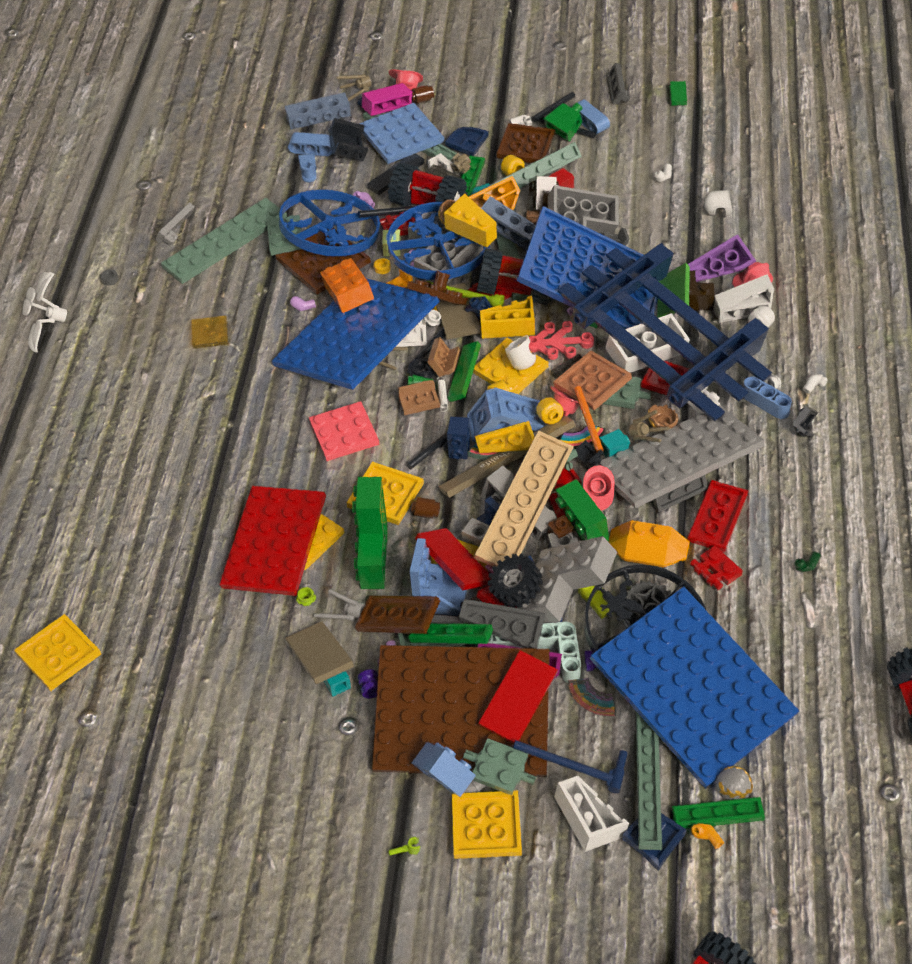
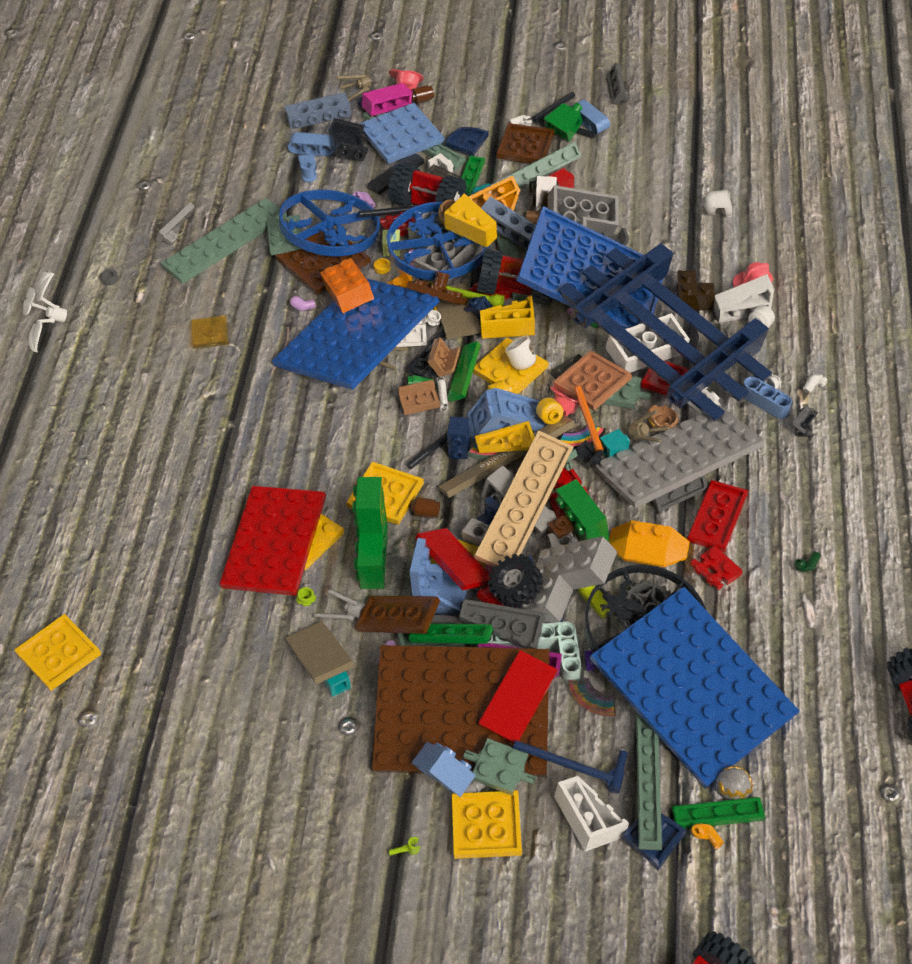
(344, 431): coral plate -> none
(369, 681): dark purple wheel -> none
(461, 163): dark tan gear -> none
(511, 164): yellow head -> none
(538, 342): coral plant -> none
(600, 486): coral piece -> none
(666, 174): white arm -> none
(678, 93): green tile -> none
(678, 283): bright green tile -> none
(723, 260): medium lavender wedge -> none

